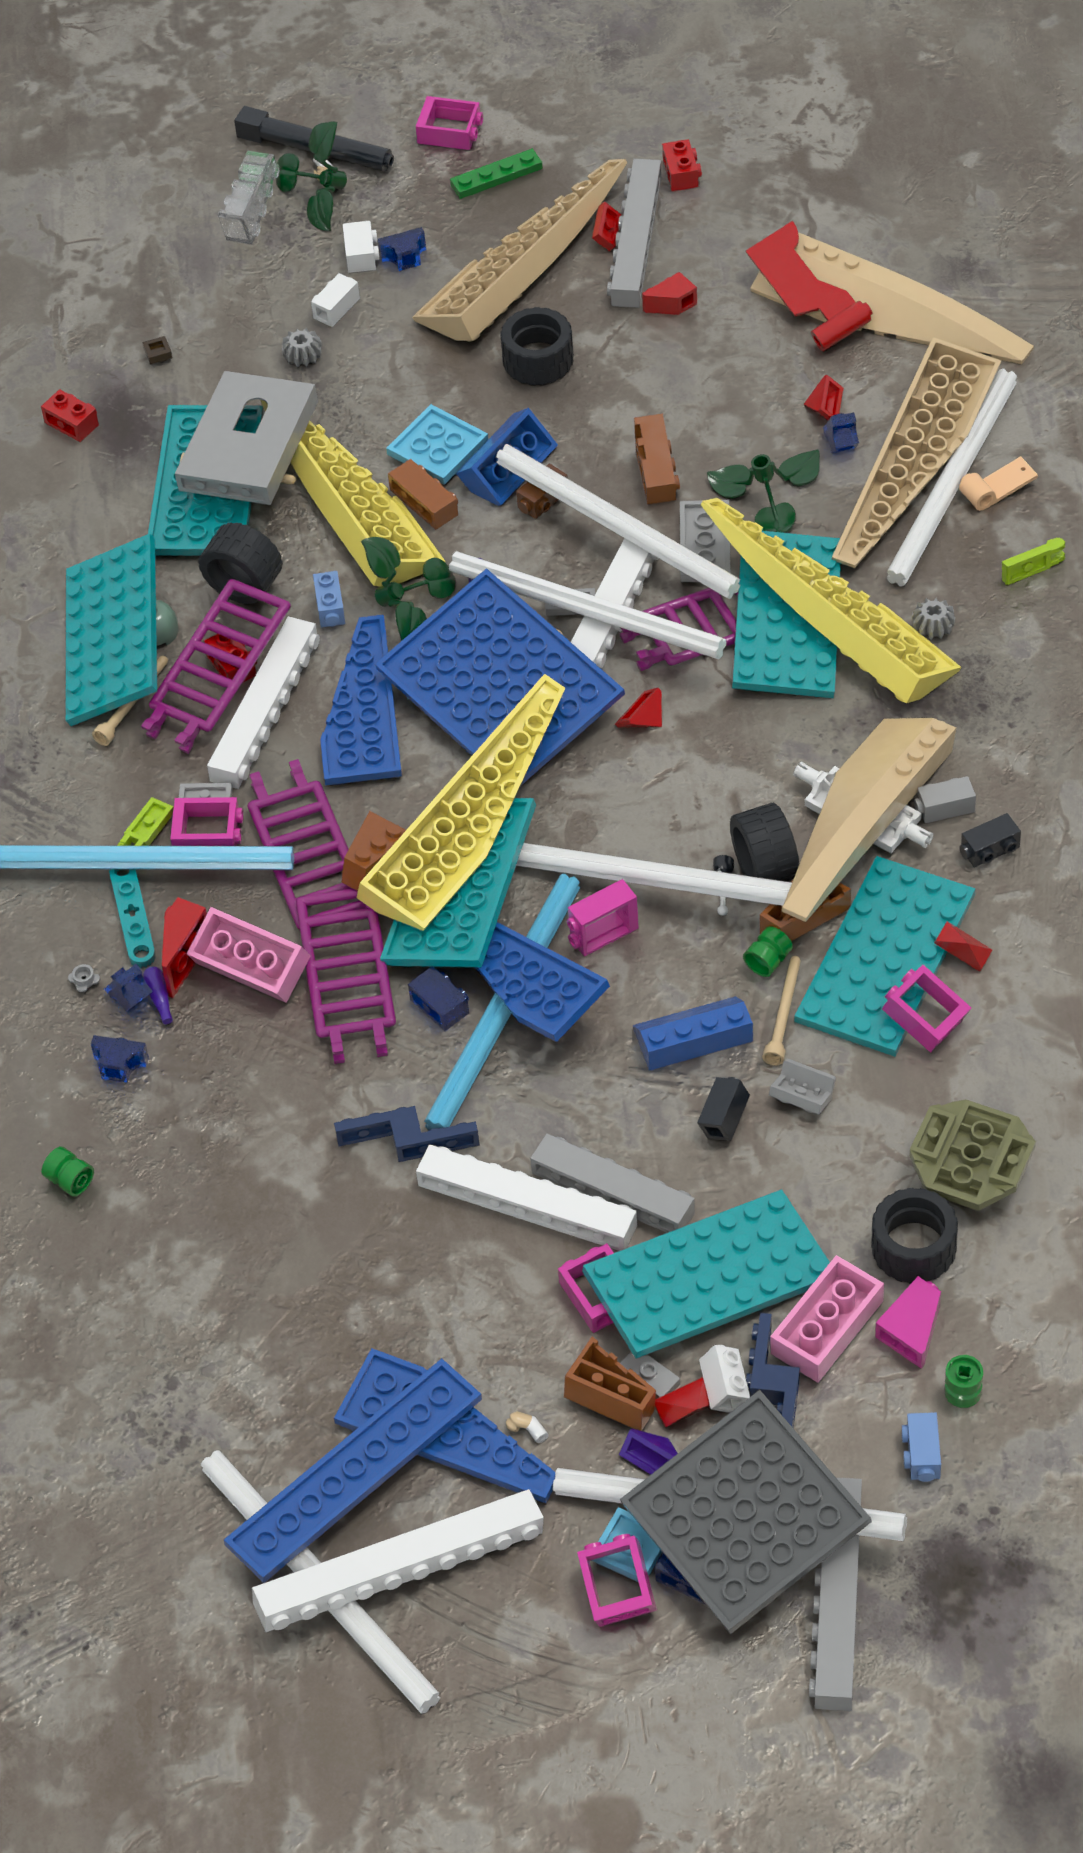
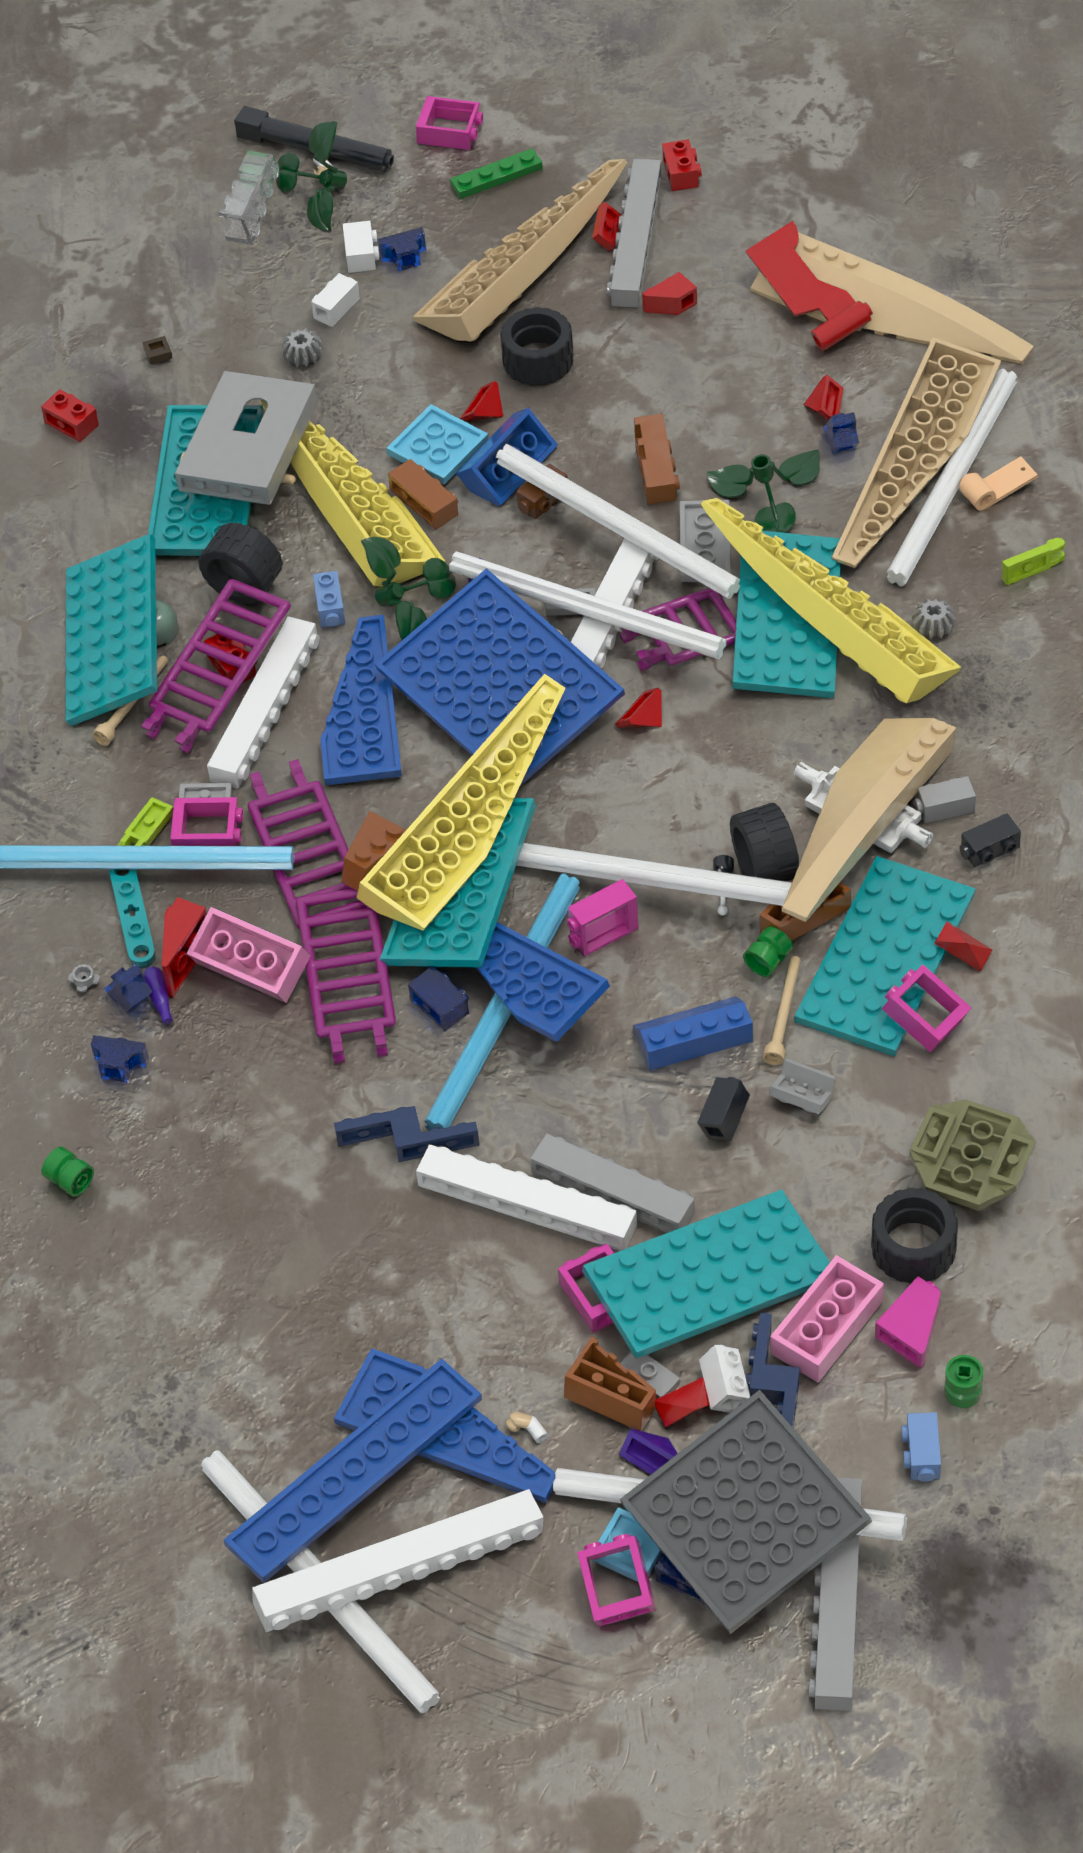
(485, 404): none -> red slope

